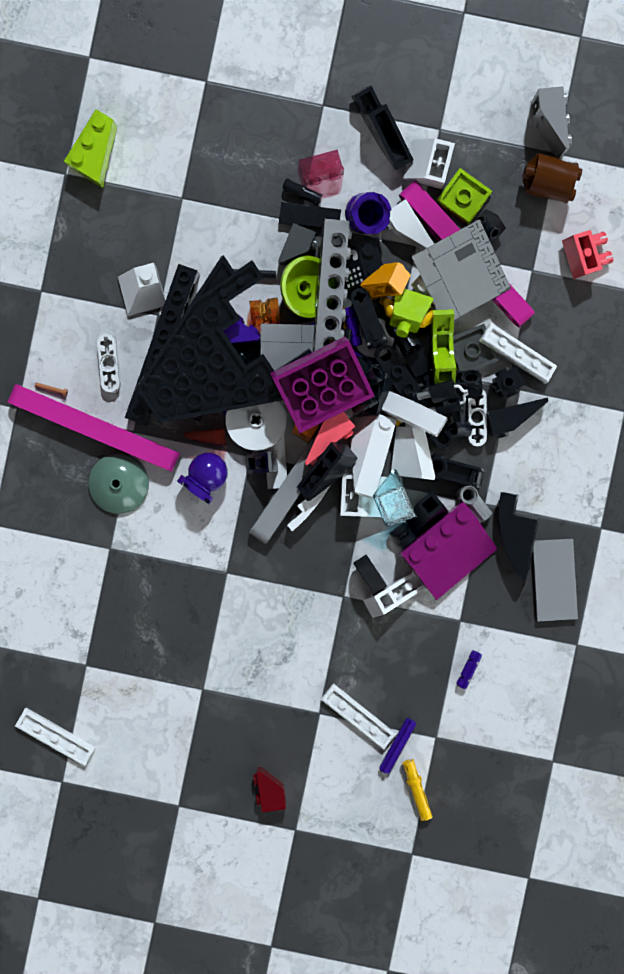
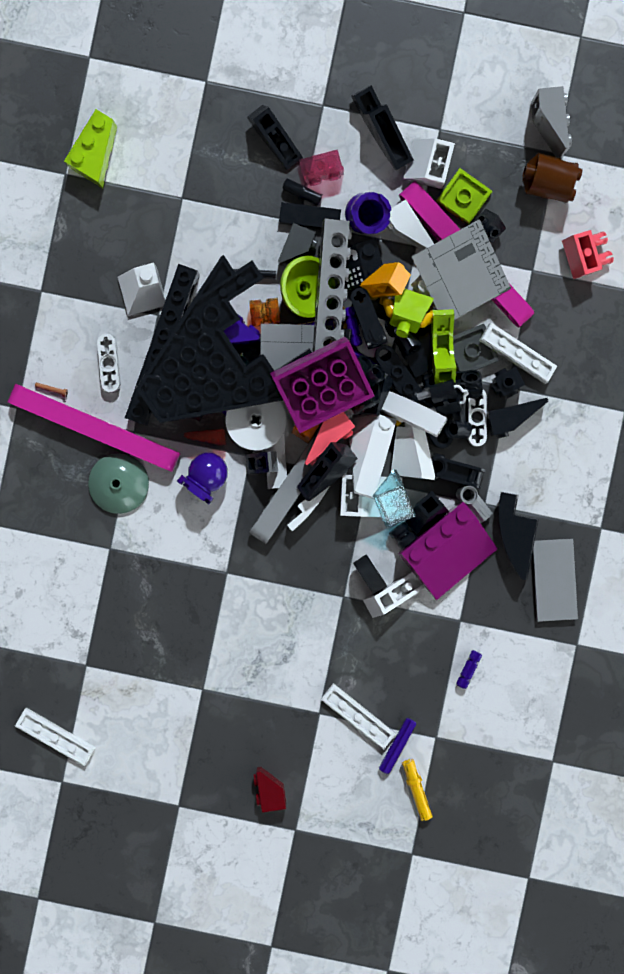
(274, 136): none -> black slope

